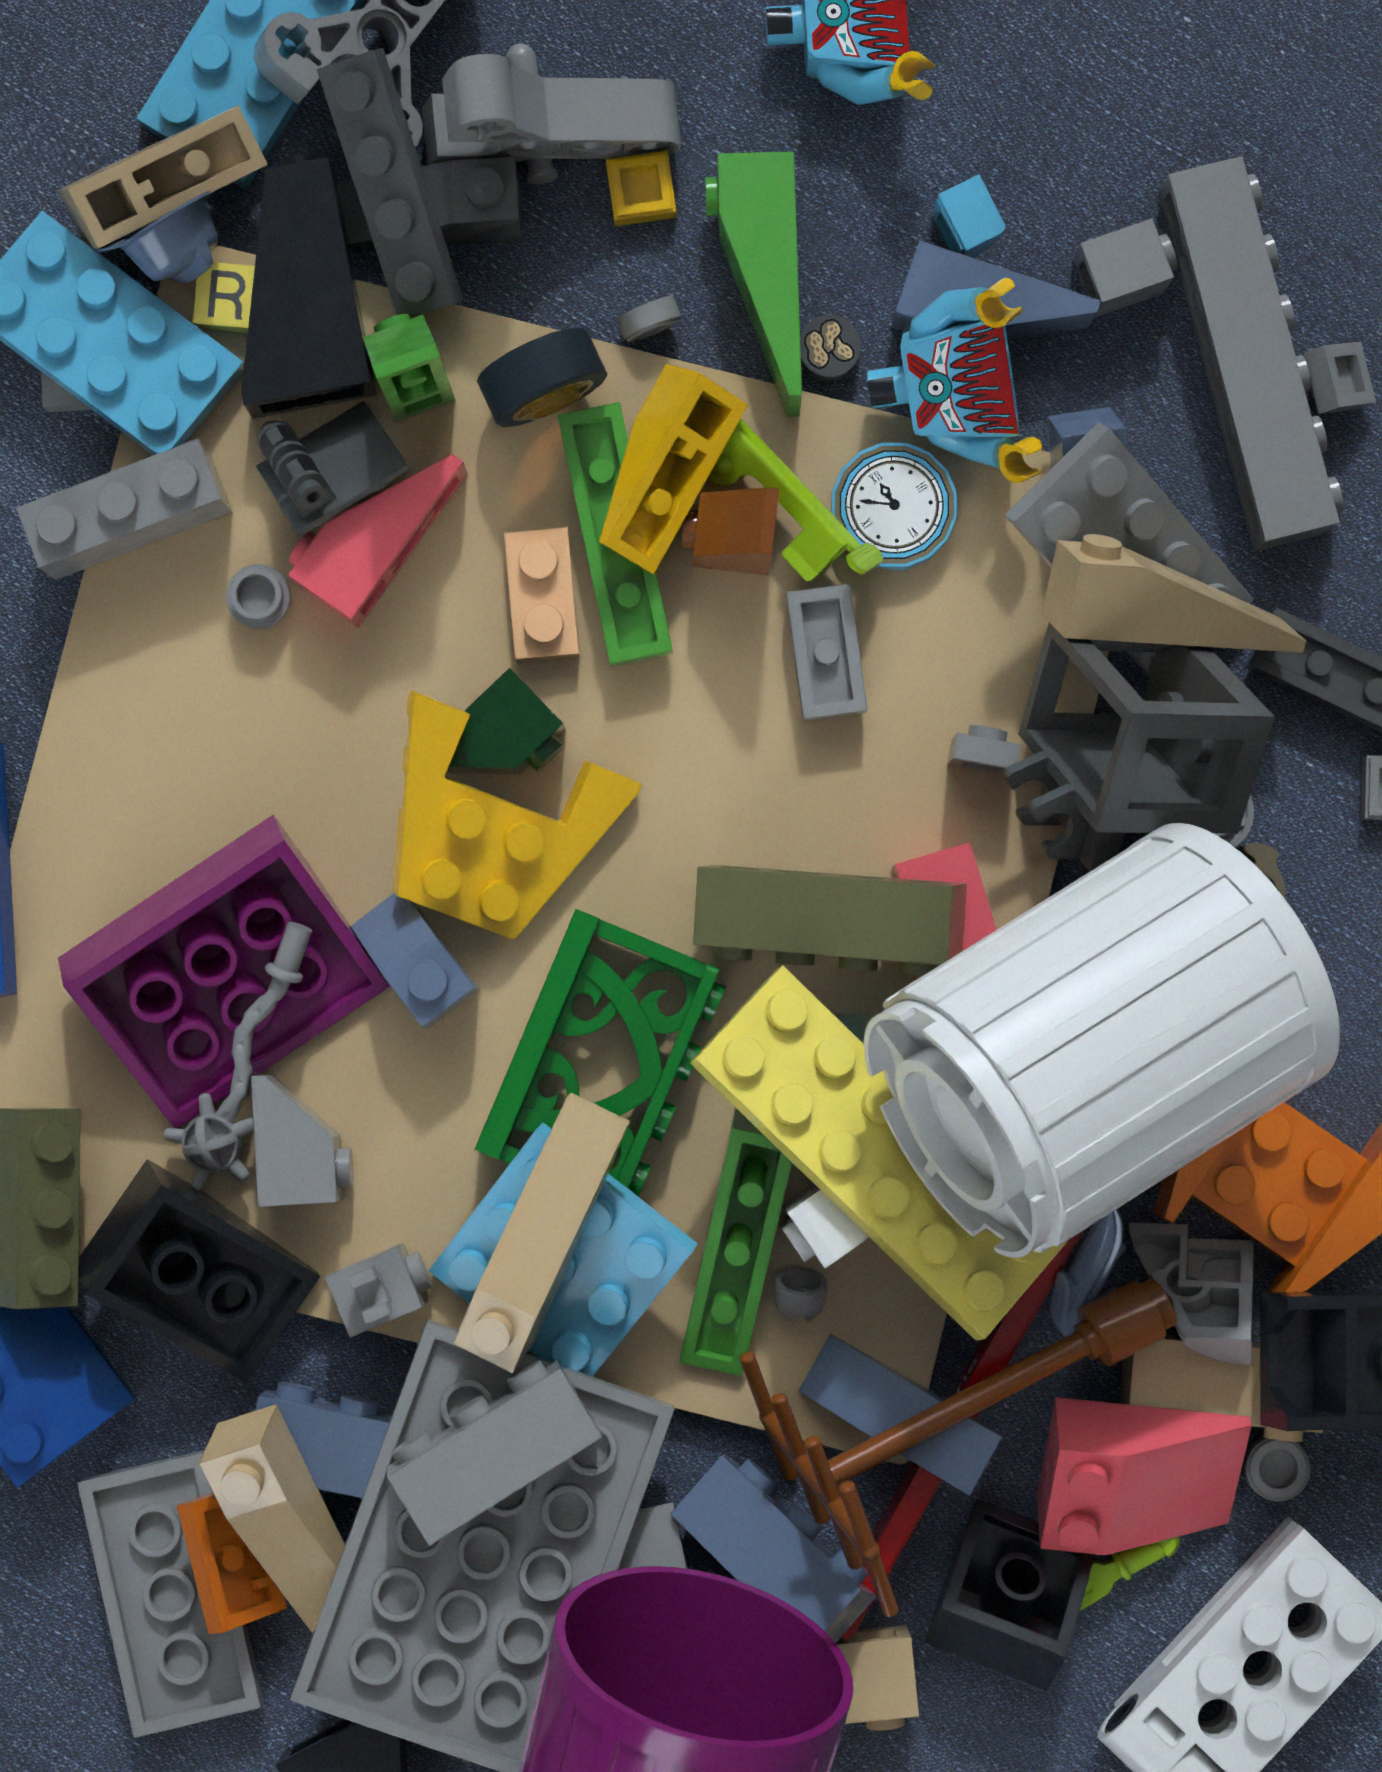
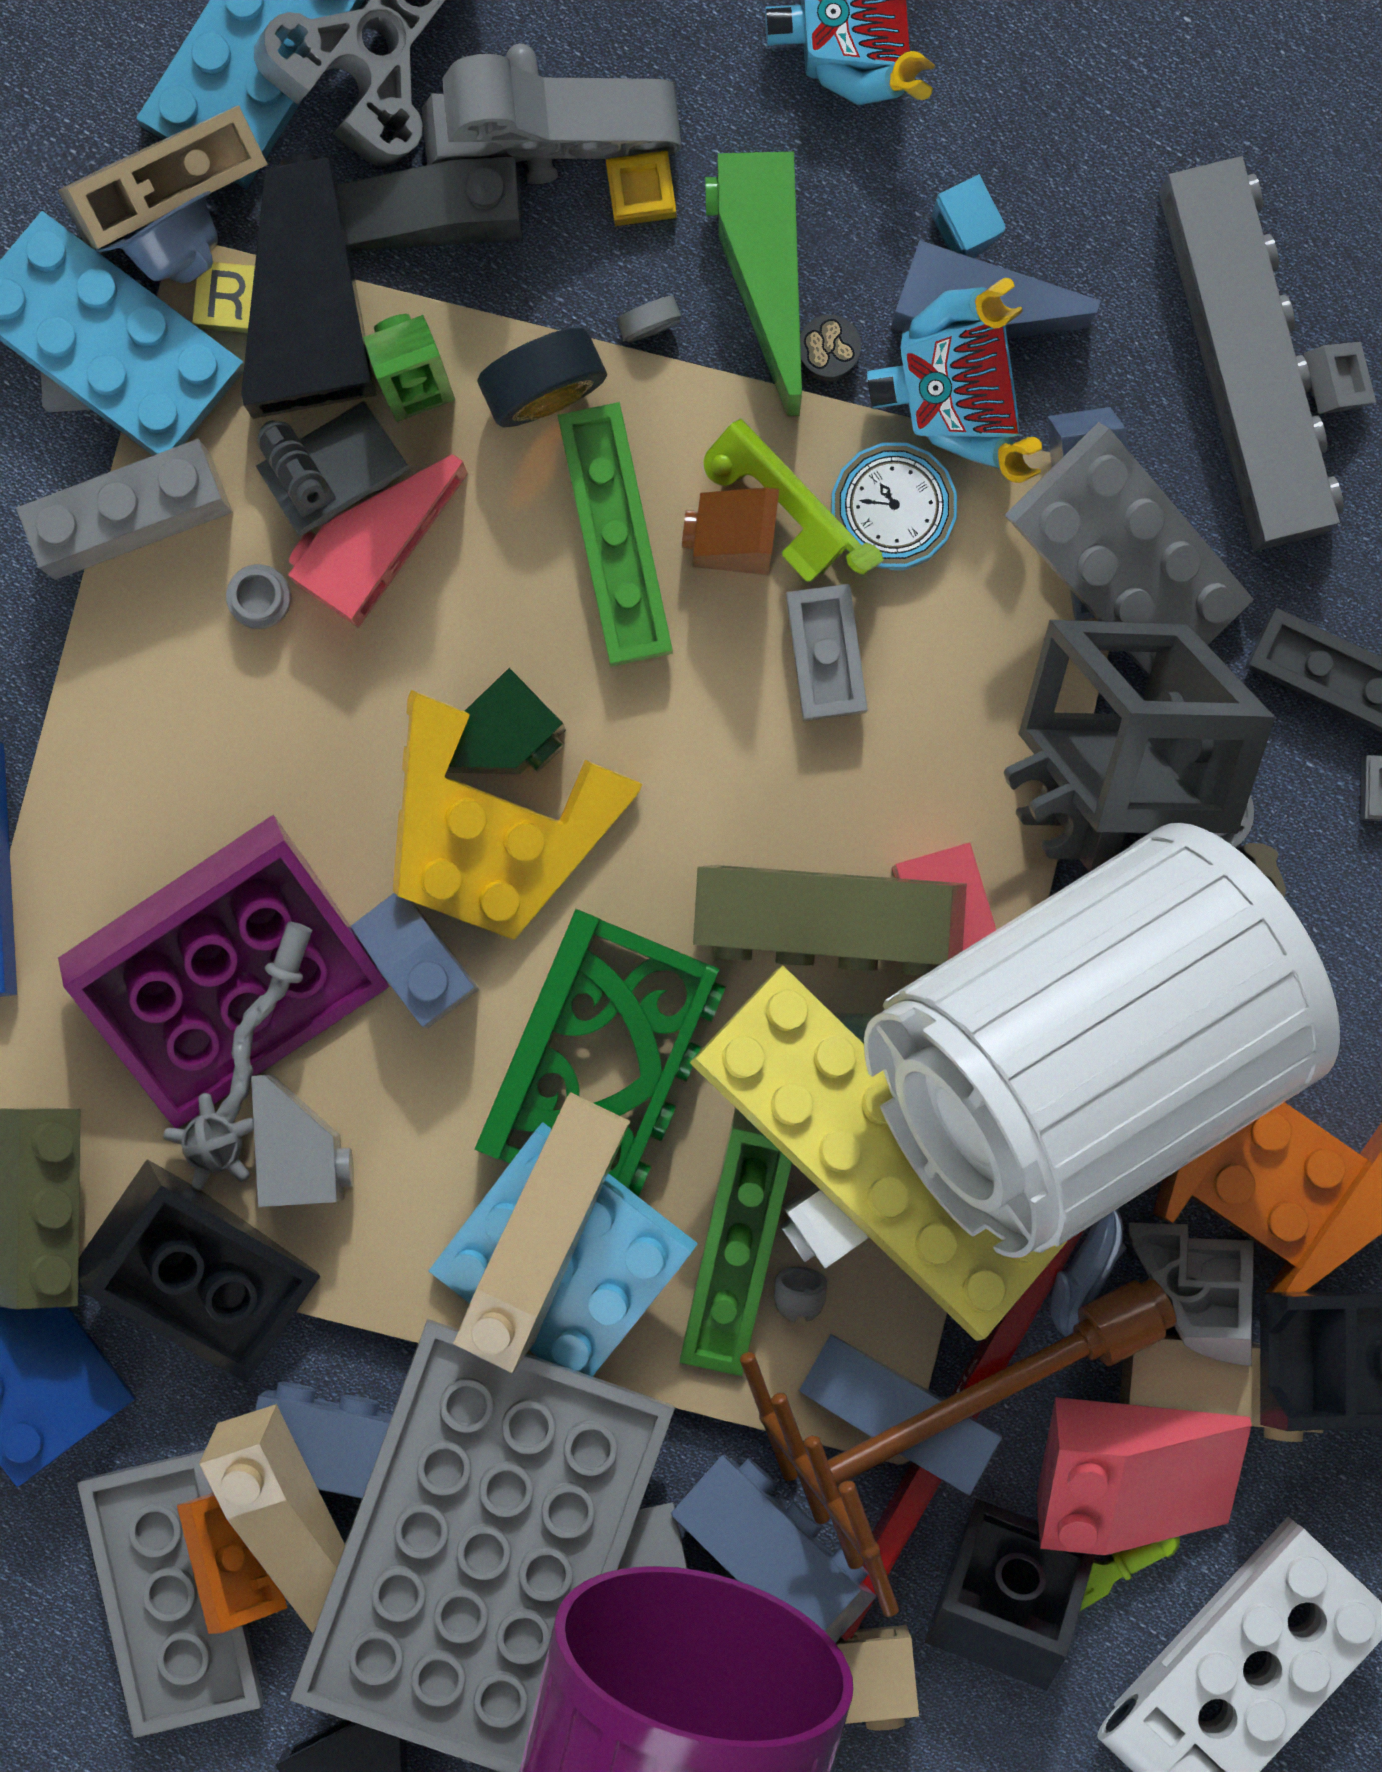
(379, 1288): light grey brick -> none
(390, 183): dark grey plate -> none
(491, 1450): light grey brick -> none
(541, 594): light nougat plate -> none
(668, 462): yellow slope -> none
(983, 750): light grey plate -> none
(1122, 596): tan slope -> none
(1125, 266): light grey brick -> none
(1276, 1468): light grey tile -> none

